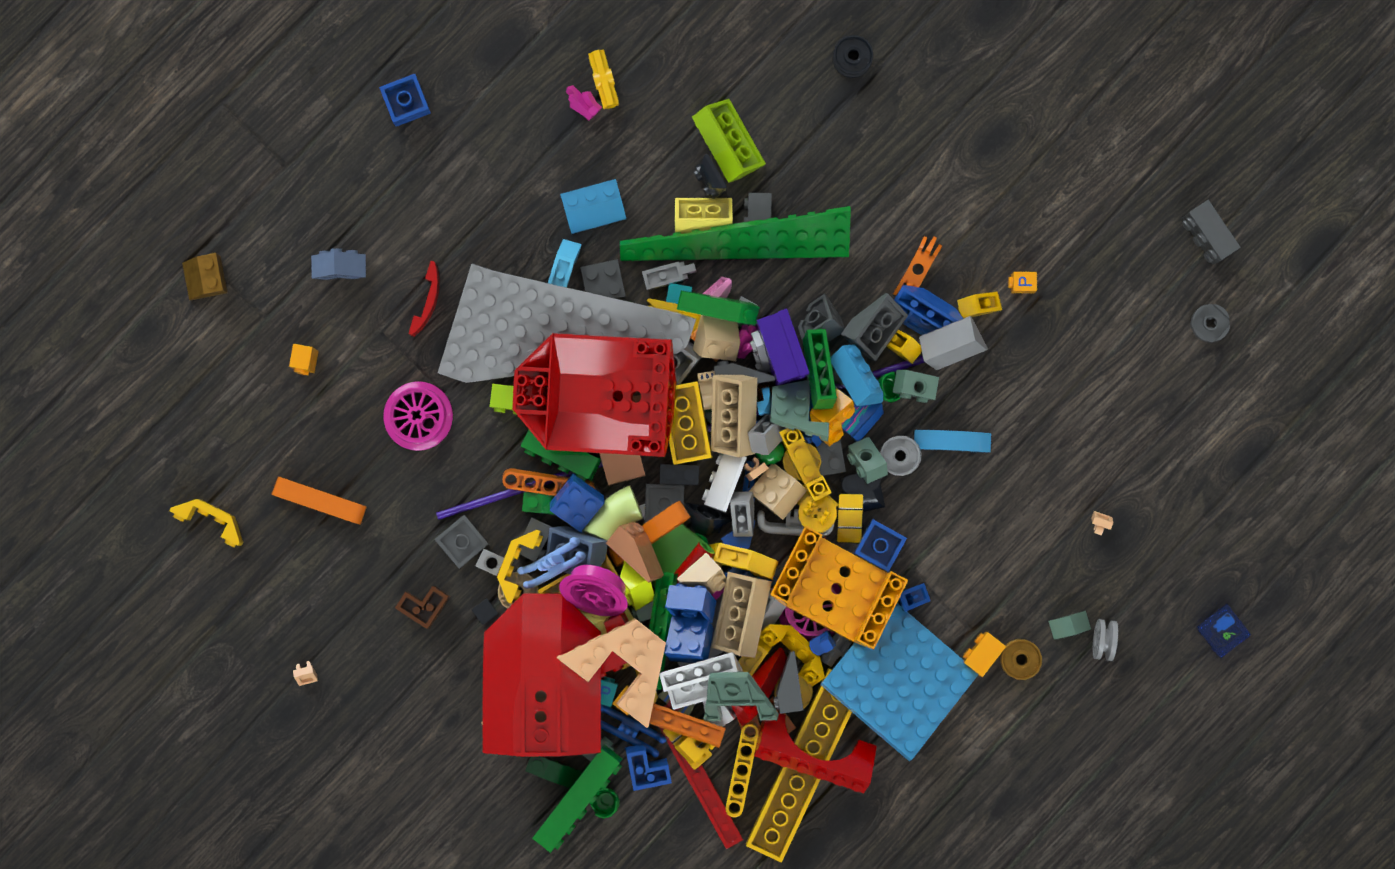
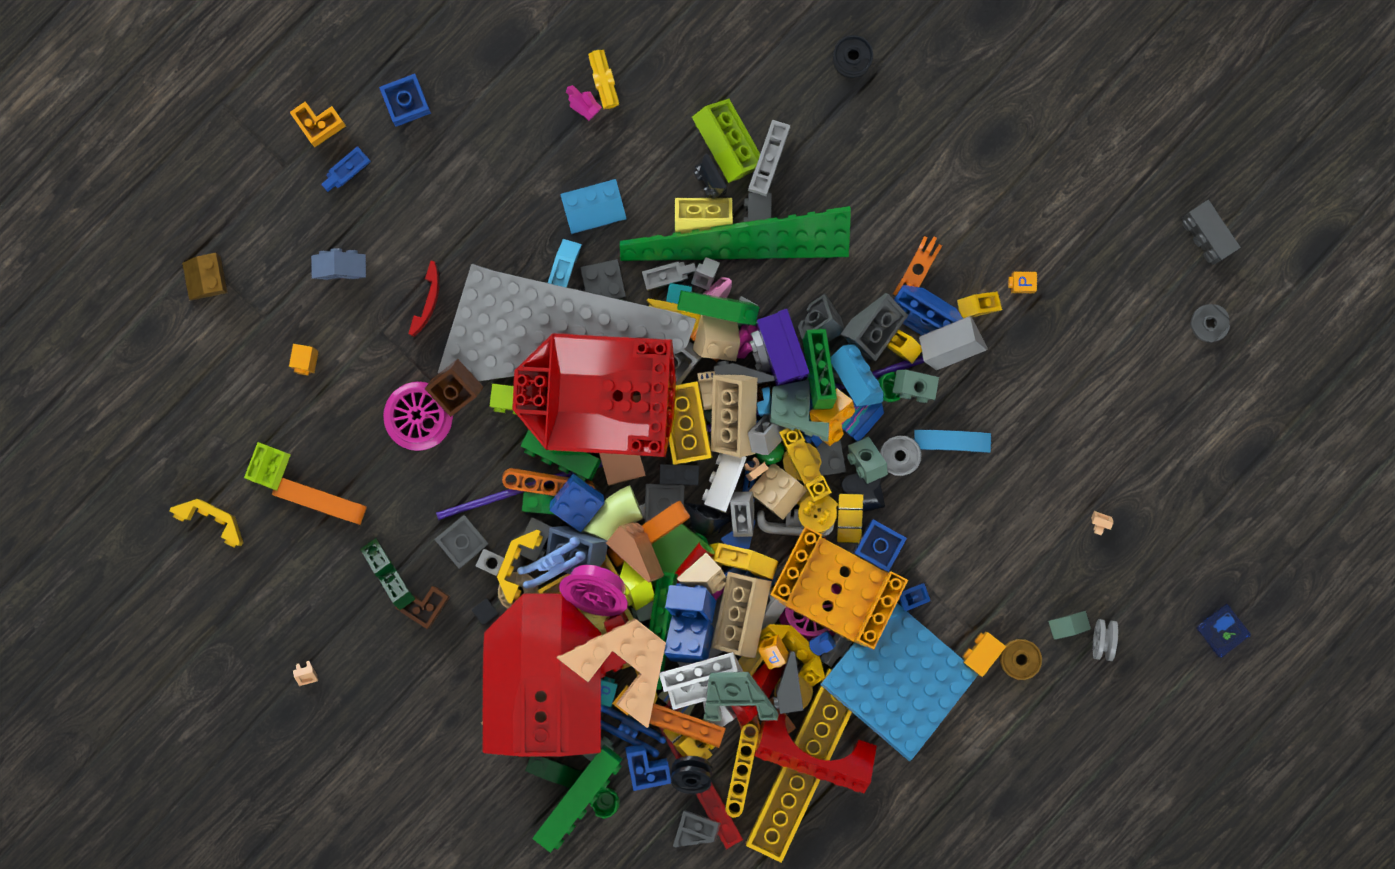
(267, 466): none -> lime slope
(317, 128): none -> light orange brick
(346, 169): none -> blue hinge
(387, 574): none -> dark green slope
(454, 387): none -> reddish brown brick
(691, 774): none -> black wheel
(696, 830): none -> dark grey wing
(705, 273): none -> light grey brick
(769, 157): none -> light grey hinge
(773, 652): none -> light orange brick

